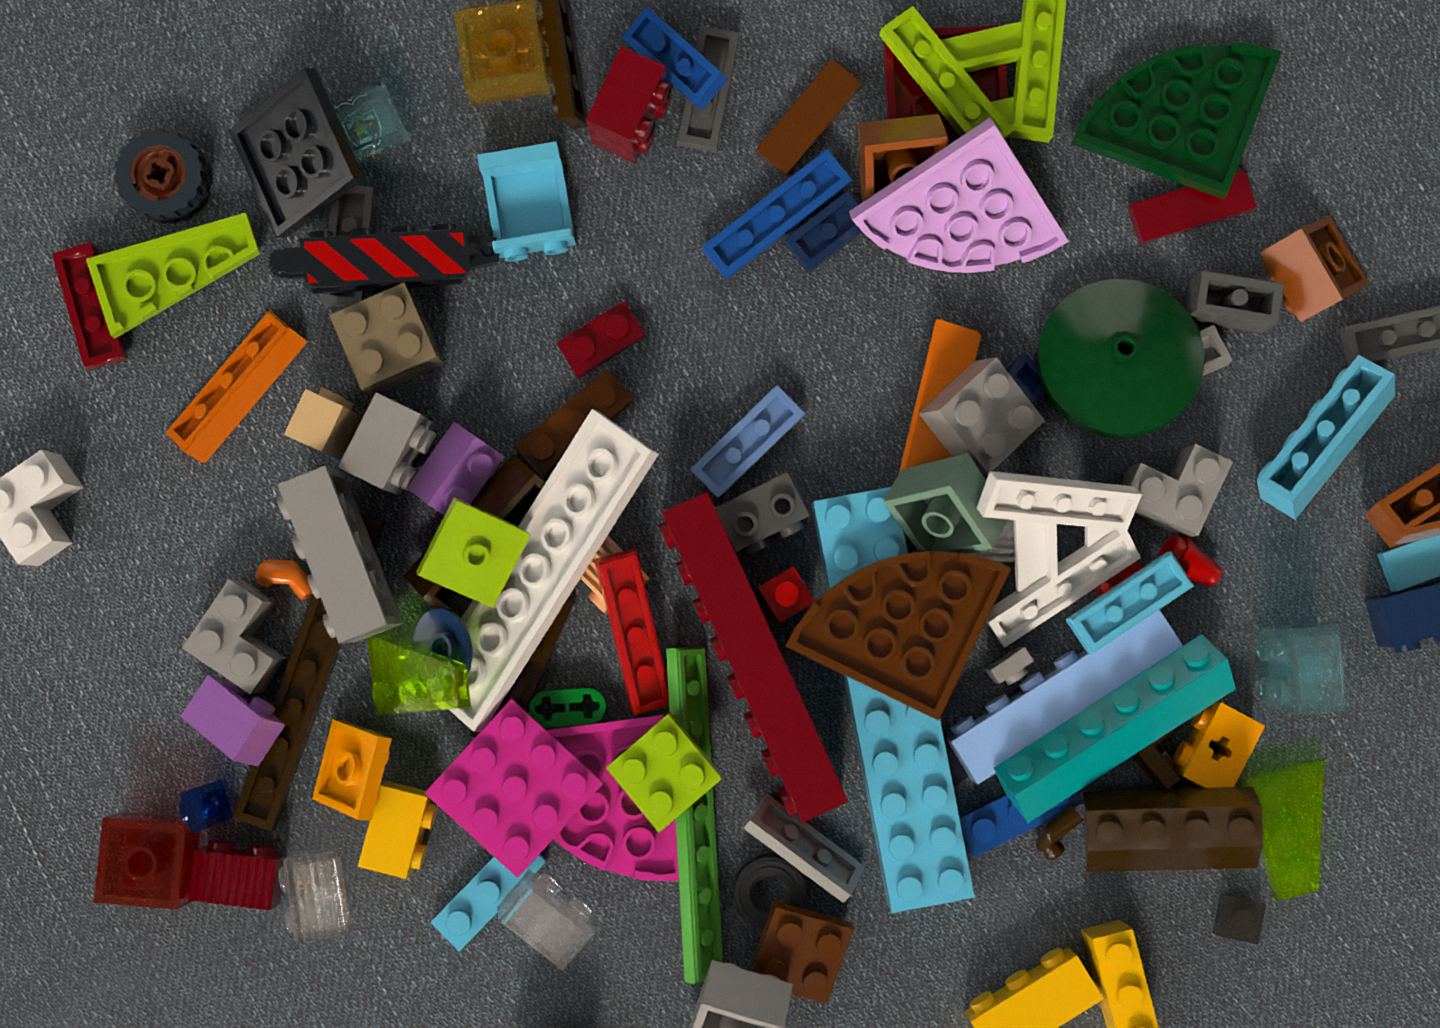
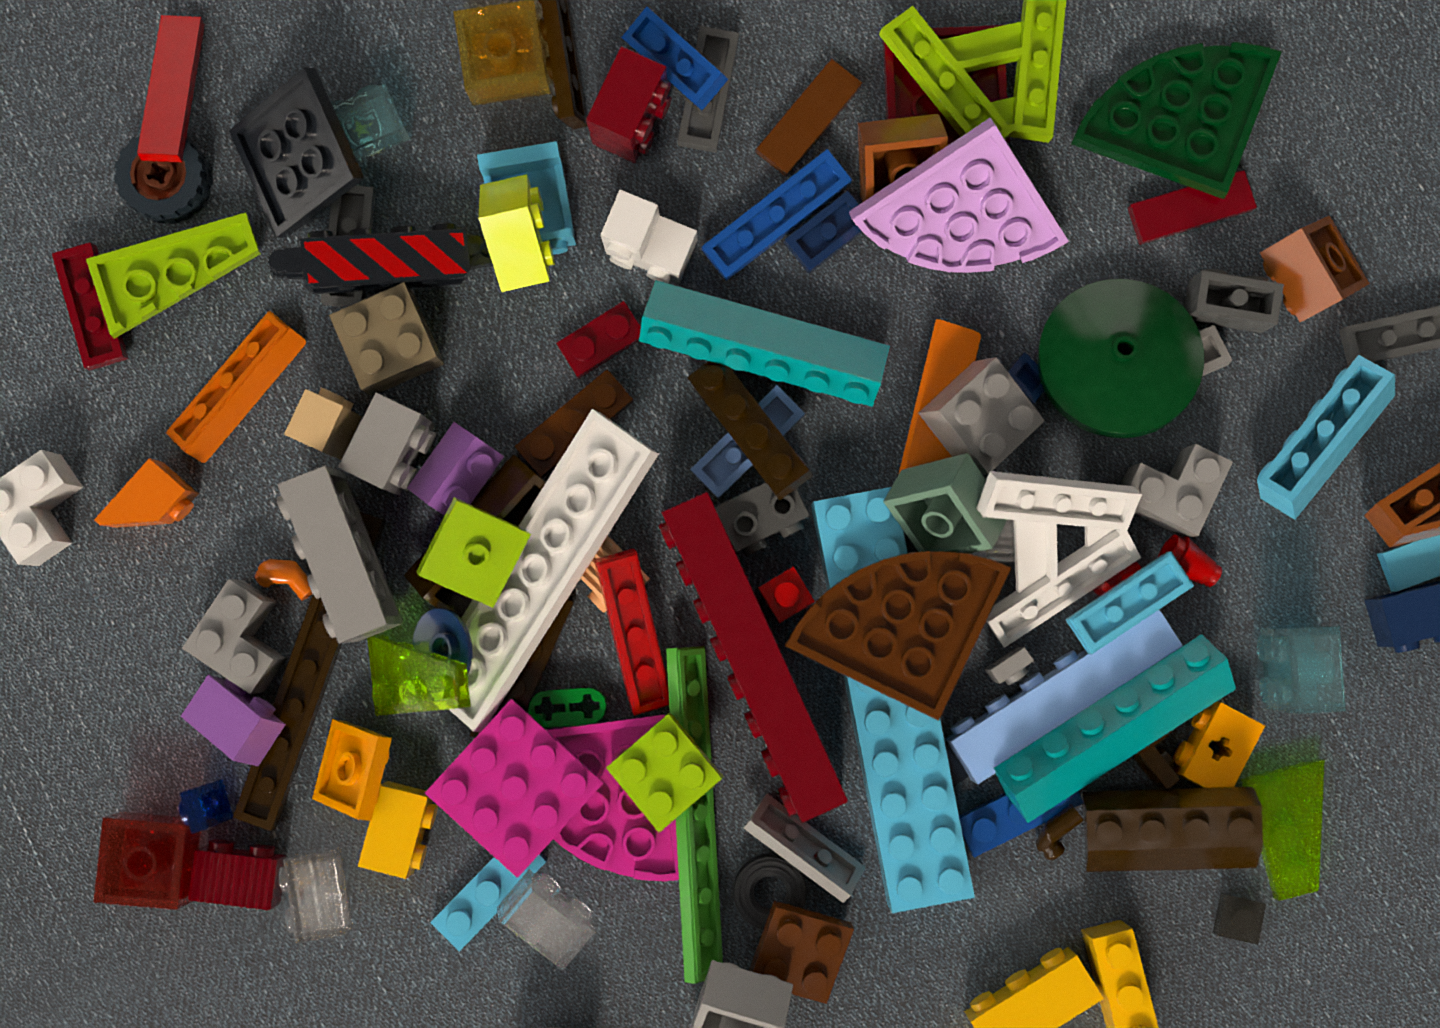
(149, 498): none -> orange slope
(171, 89): none -> red tile
(511, 226): none -> neon yellow brick
(645, 239): none -> white brick
(750, 428): none -> dark brown plate
(763, 343): none -> teal brick

